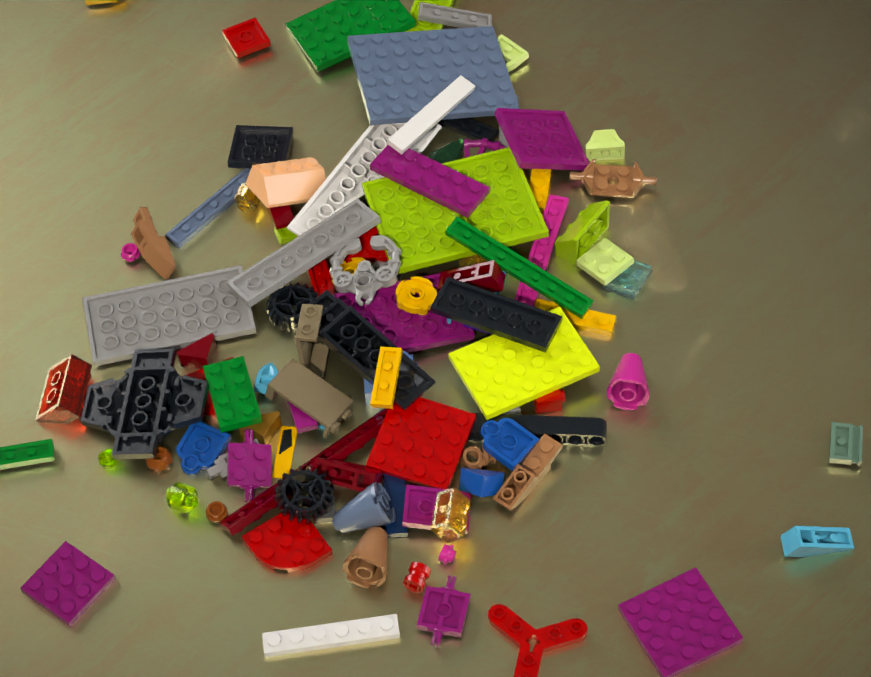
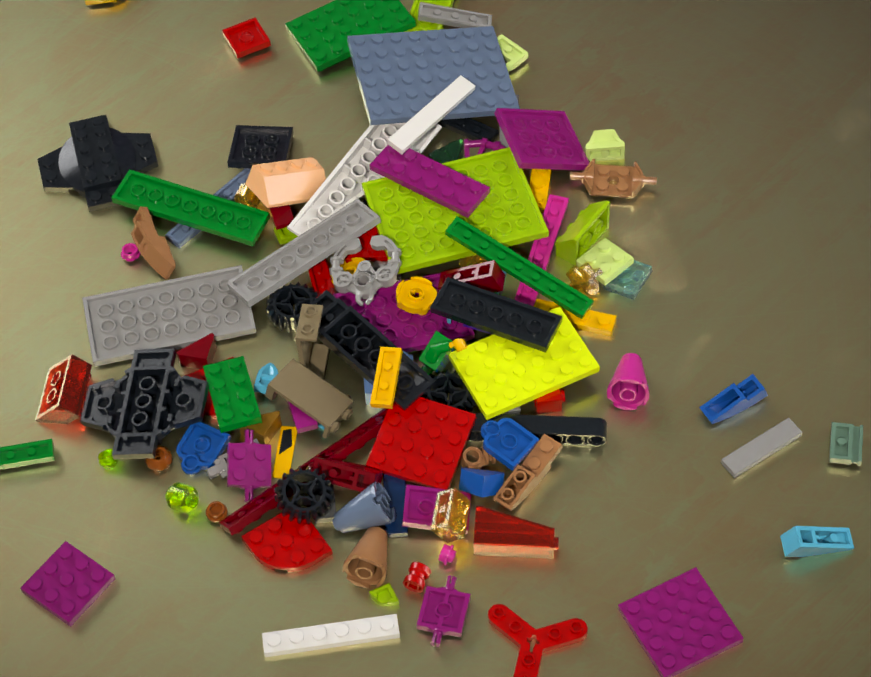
(96, 161): none -> black plate
(191, 207): none -> green plate
(384, 595): none -> lime tile
(437, 352): none -> green torso
(452, 384): none -> black gear
(511, 536): none -> clear red slope
(584, 278): none -> clear yellow hips
(734, 400): none -> blue slope
(761, 447): none -> light grey tile

